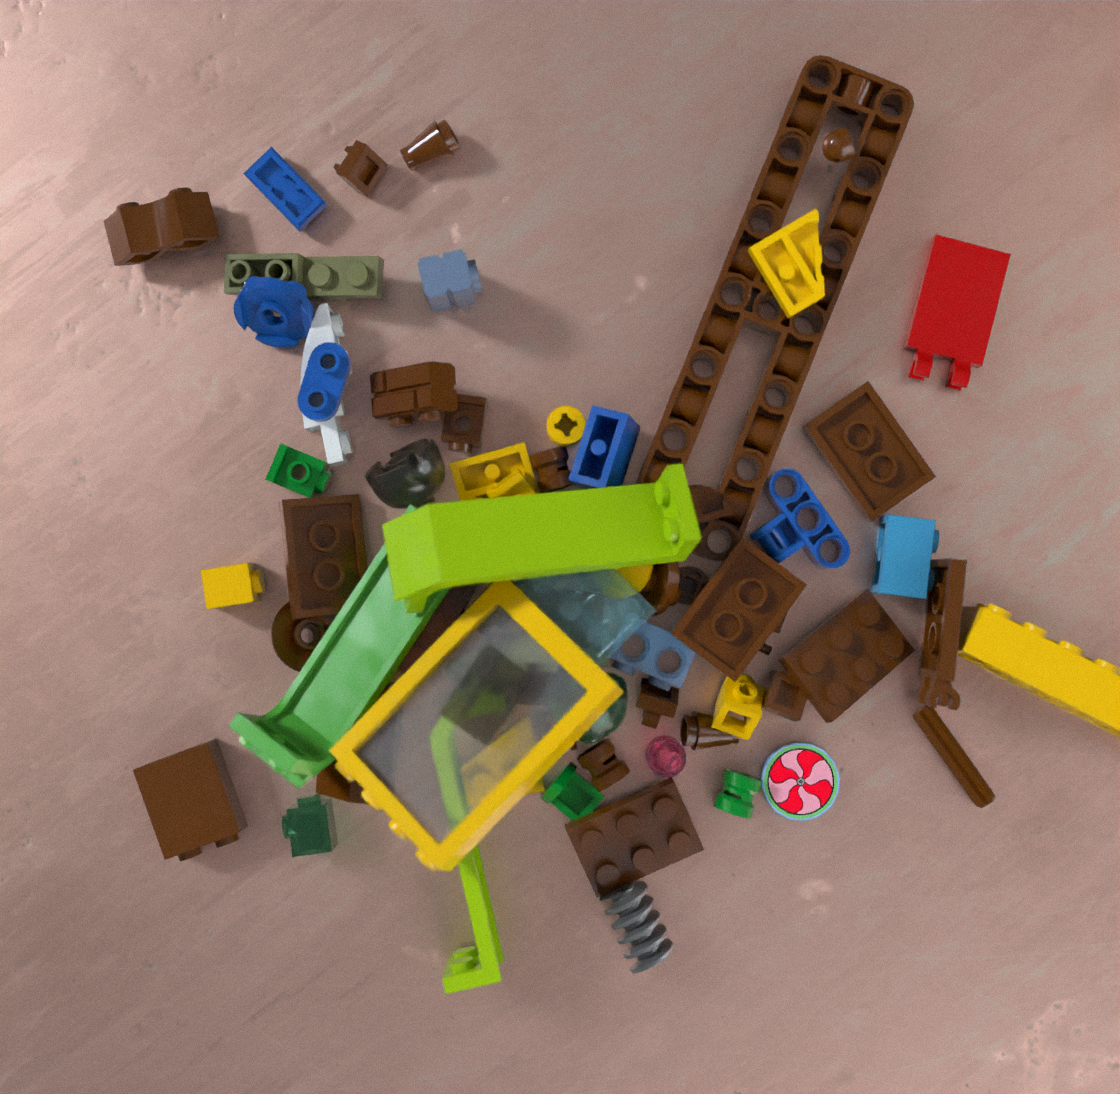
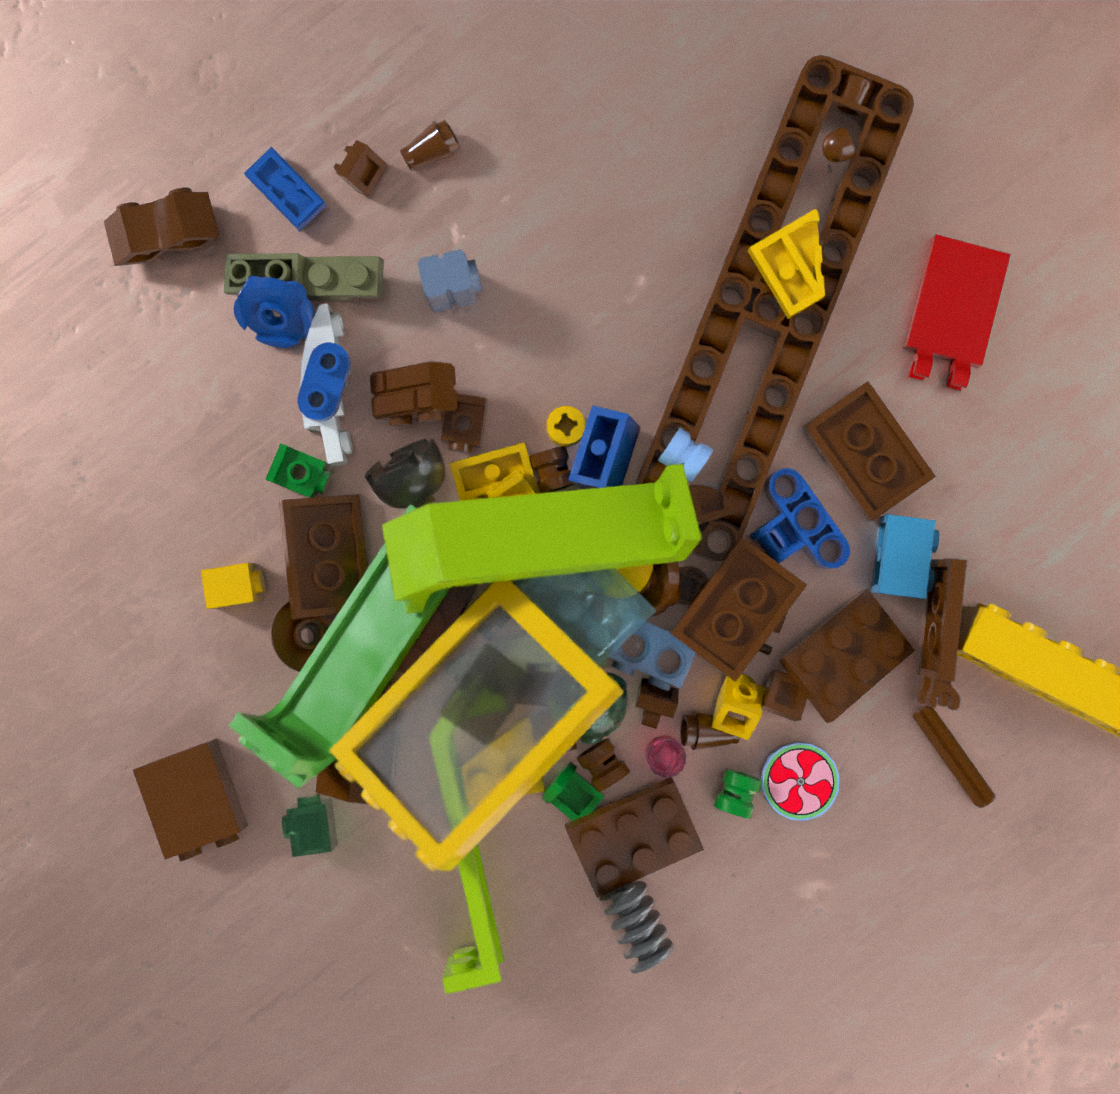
(684, 451): none -> light blue wheel

